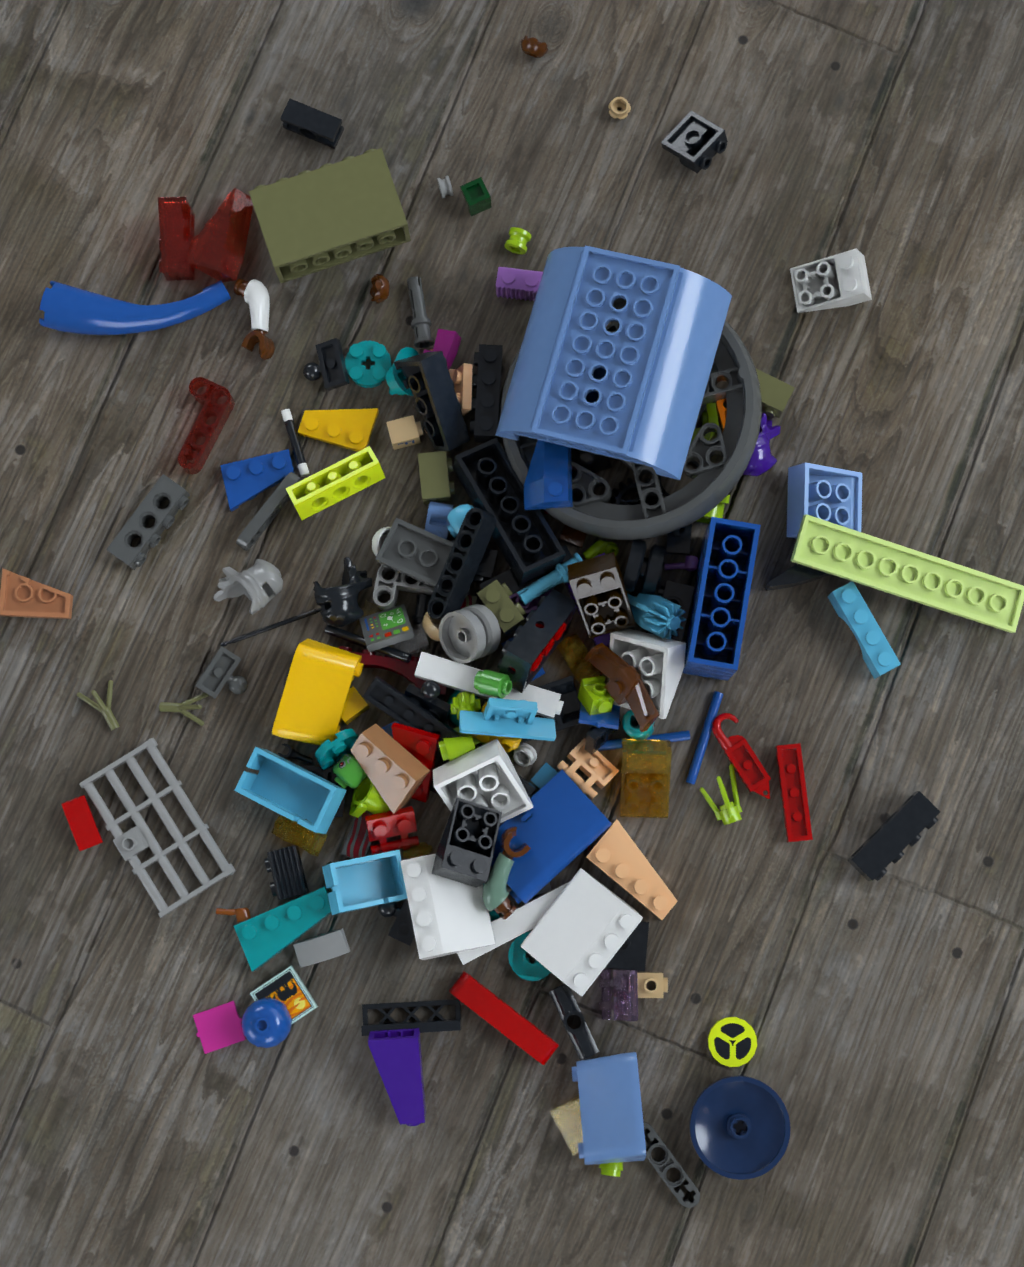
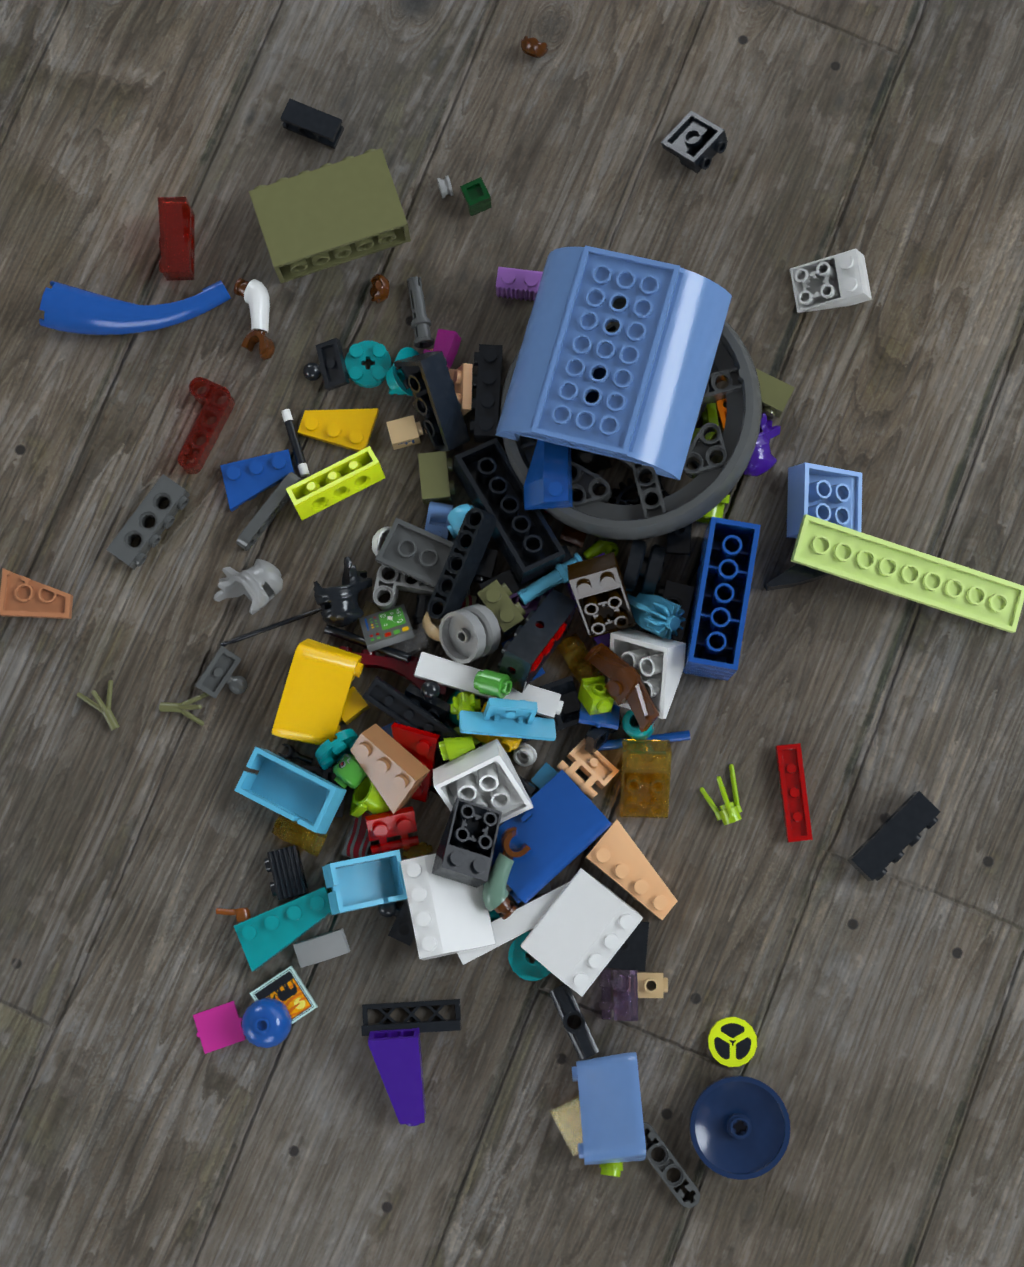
(82, 822): red slope -> none
(141, 837): light grey door -> none
(223, 240): clear red wedge -> none
(504, 1018): red beam -> none
(517, 240): lime wheel -> none
(623, 104): tan plate -> none
(690, 564): medium lavender hand -> none
(704, 738): blue bar -> none
(742, 758): red plate -> none
(873, 643): medium azure arch -> none

